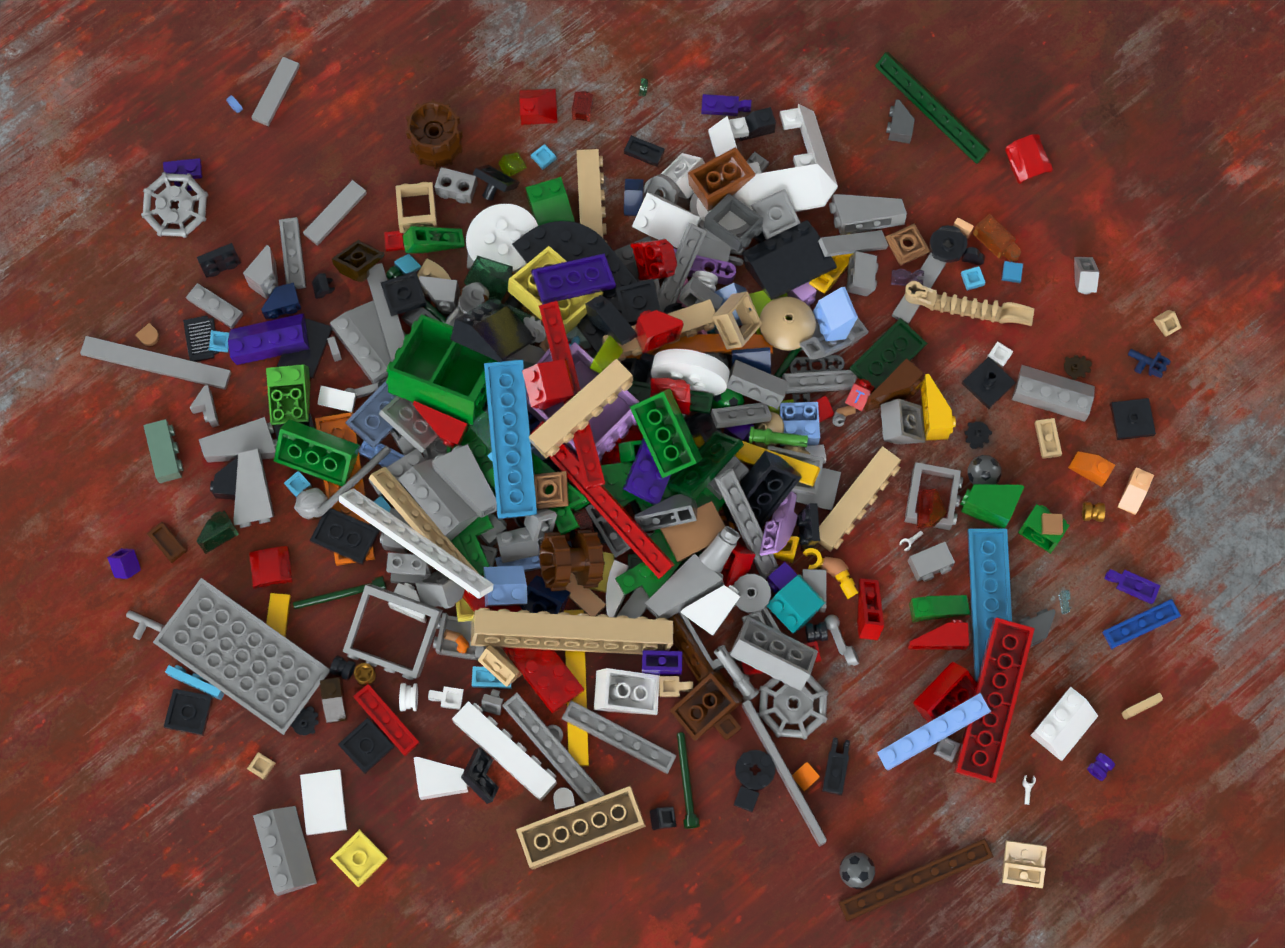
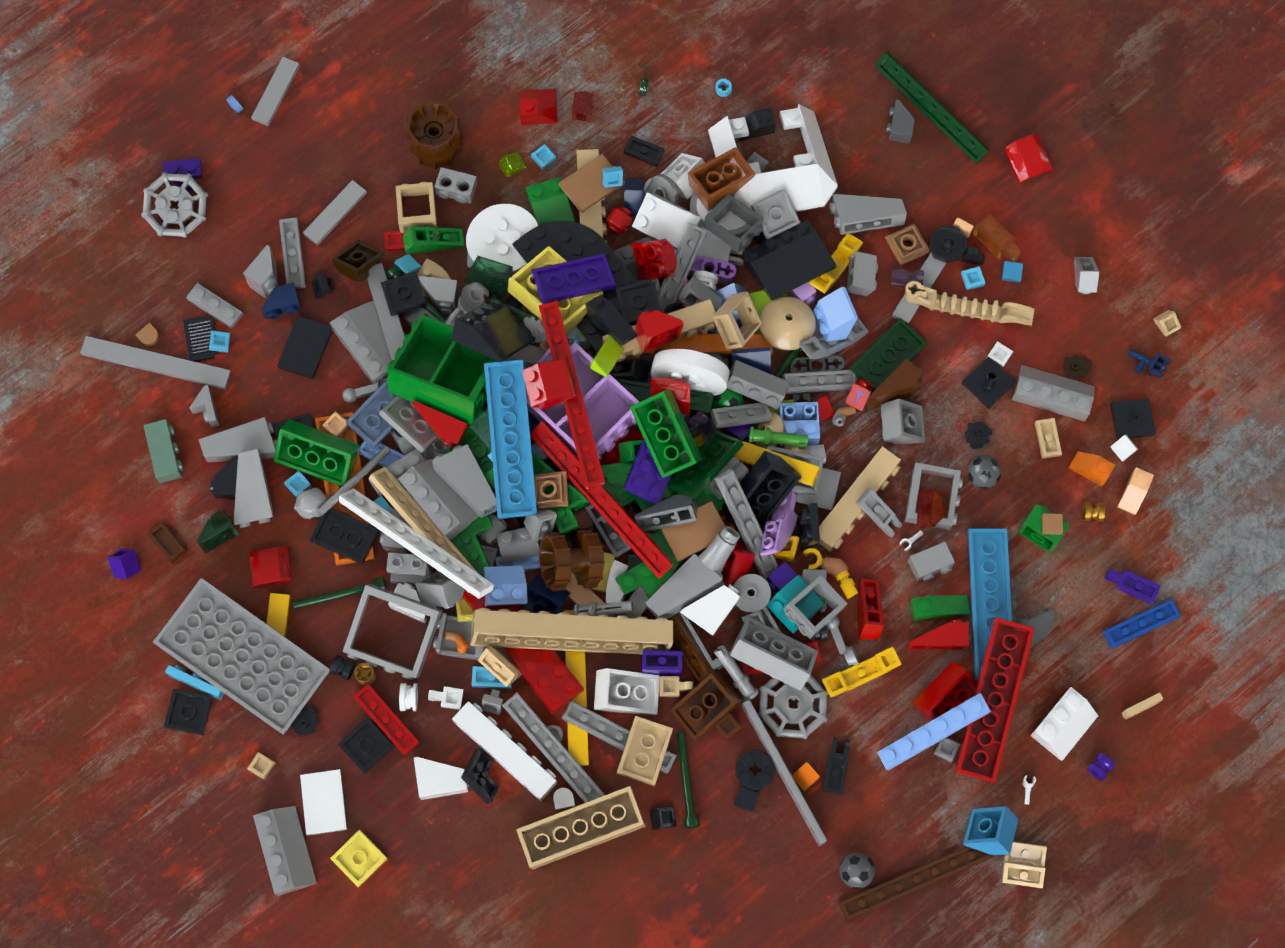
(143, 623): light grey piece -> none
(219, 260): black plate -> none
(268, 339): dark purple slope -> none
(288, 393): bright green slope -> none
(333, 700): dark brown slope -> none
(334, 349): light grey tile -> none
(335, 424): none -> light nougat tile
(337, 398): white slope -> none
(495, 180): black tile -> none
(581, 409): tan brick -> none
(586, 185): none -> medium nougat tile
(597, 609): none -> light grey pin
(612, 176): none -> medium azure tile
(619, 220): none -> red head
(644, 751): none -> tan plate
(697, 420): none -> clear purple plate
(724, 105): dark purple plate -> none
(728, 85): none -> medium azure bush
(828, 594): none -> light grey window
(853, 242): light grey tile -> none
(861, 673): none -> yellow slope
(878, 511): none -> light grey hinge
(936, 412): yellow slope -> none
(991, 503): green slope -> none
(991, 830): none -> dark azure slope
(1064, 596): clear light blue tile -> none
(1124, 448): none -> white tile

